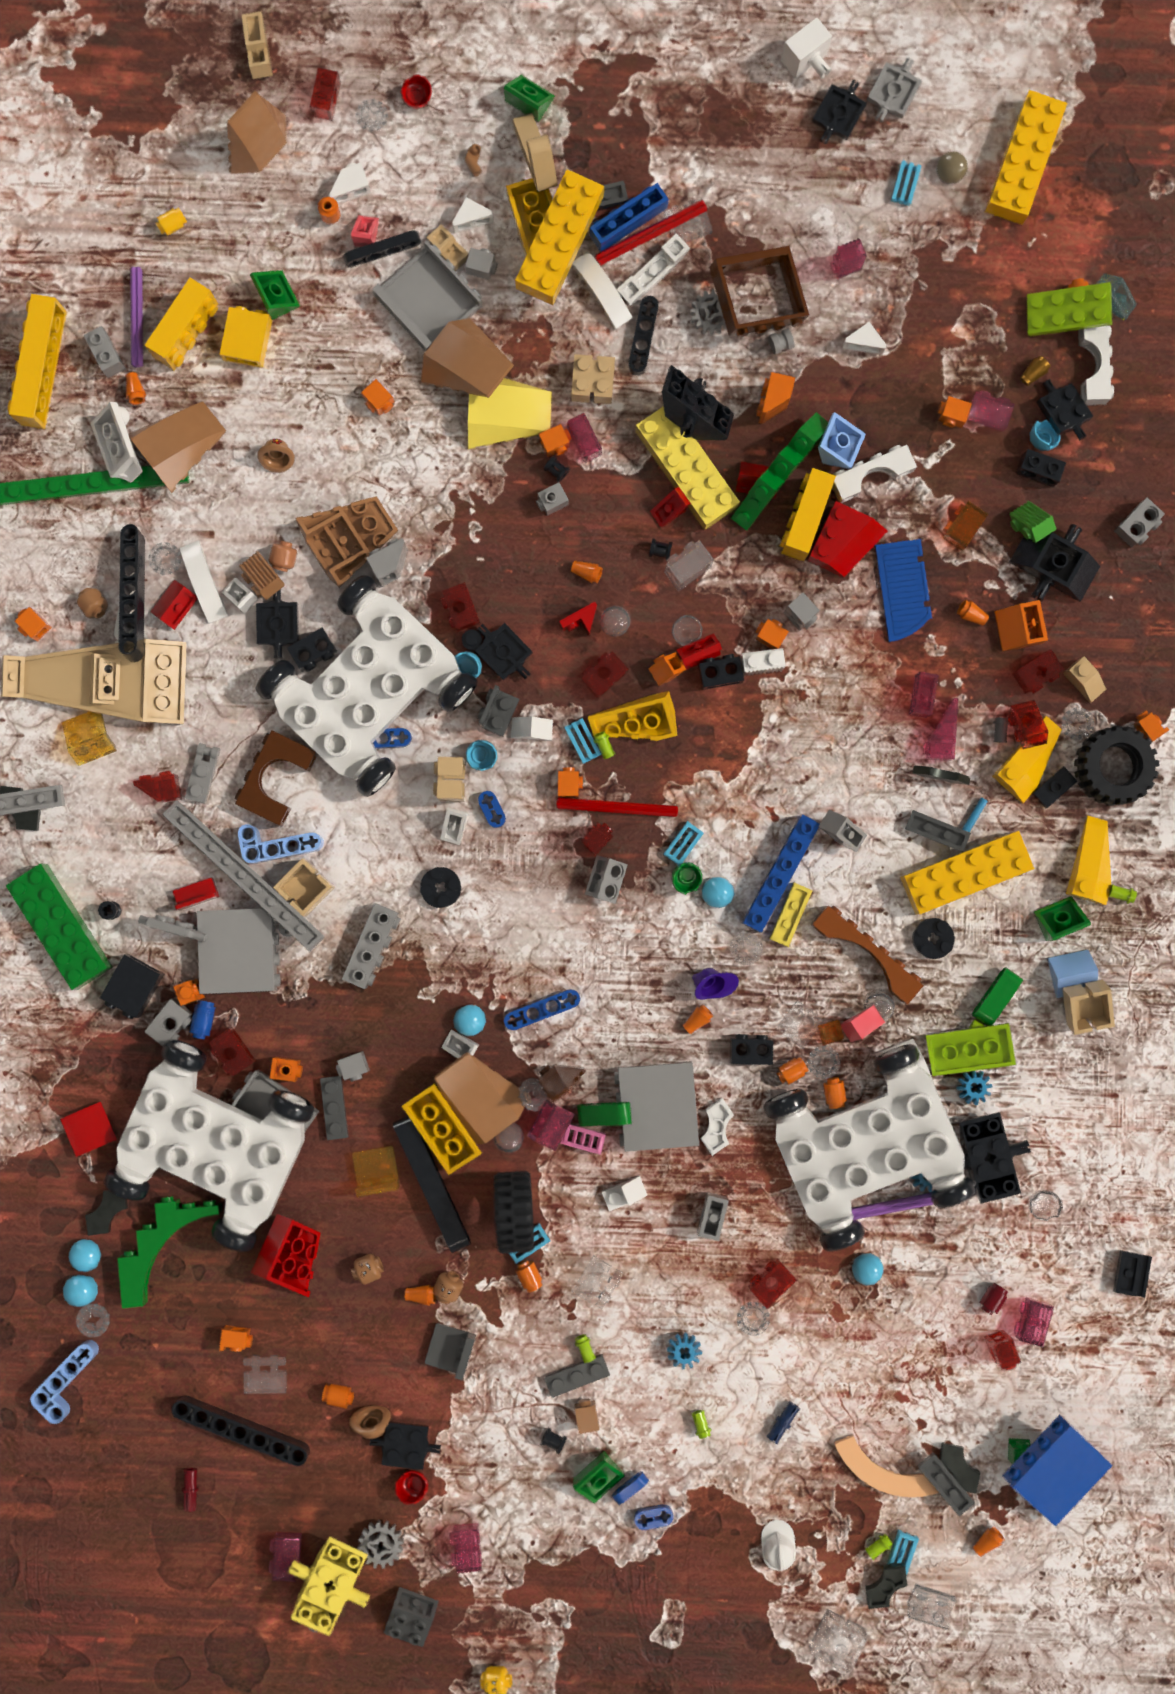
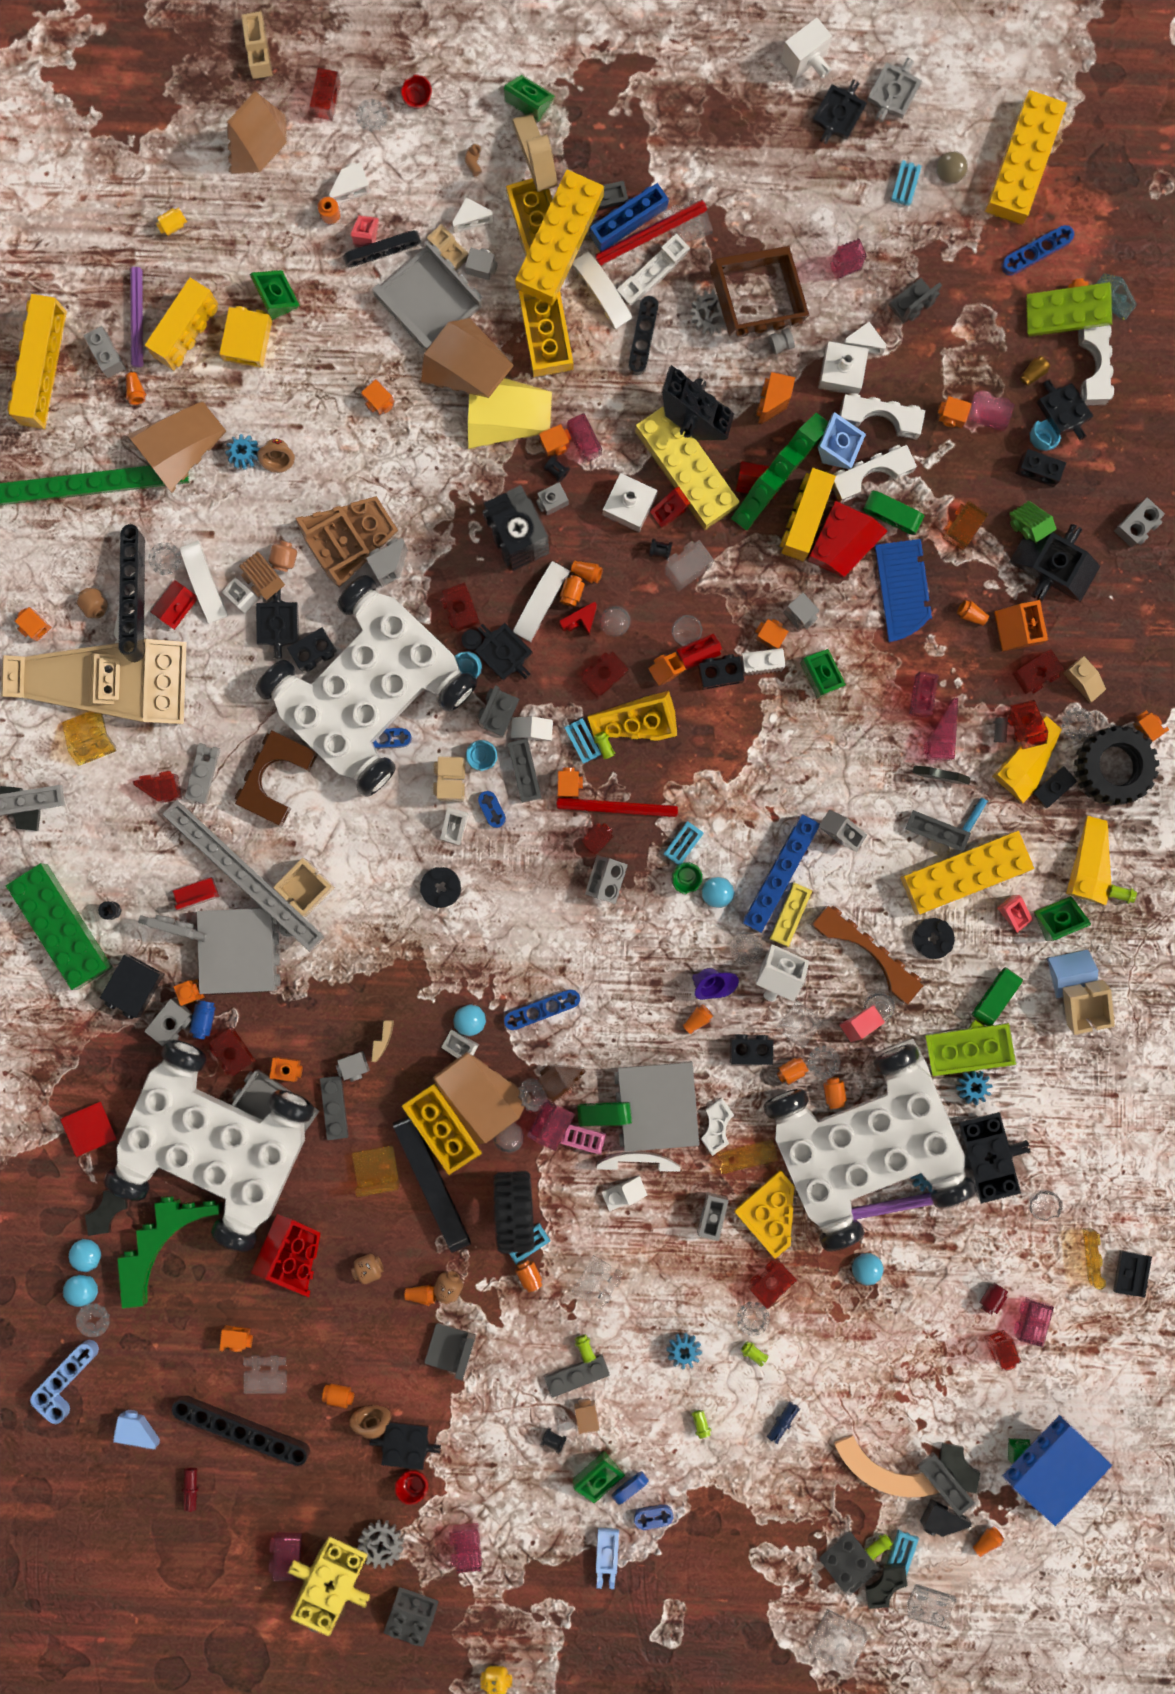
(115, 443): white slope -> none
(135, 1430): none -> light blue slope
(237, 457): none -> dark azure gear
(282, 845): light blue beam -> none
(370, 946): light grey brick -> none
(380, 1046): none -> tan slope
(516, 528): none -> piece
(524, 770): none -> dark grey plate
(540, 601): none -> white slope
(546, 335): none -> yellow brick
(572, 591): none -> orange brick
(593, 377): tan piece -> none
(607, 1555): none -> light blue hinge
(611, 1162): none -> white slope
(629, 502): none -> white brick
(748, 1156): none -> clear yellow plate
(754, 1353): none -> lime pin
(770, 1213): none -> yellow plate
(778, 1545): white piece -> none
(782, 974): none -> white brick
(822, 673): none -> green slope
(830, 1032): clear orange slope -> none
(843, 368): none -> white brick
(849, 1564): none -> dark grey bracket
(893, 512): none -> green beam
(907, 420): none -> white arch
(914, 299): none -> dark grey bracket
(943, 1520): none -> black slope
(1015, 912): none -> coral slope
(1036, 248): none -> blue beam
(1093, 1258): none -> clear yellow plate

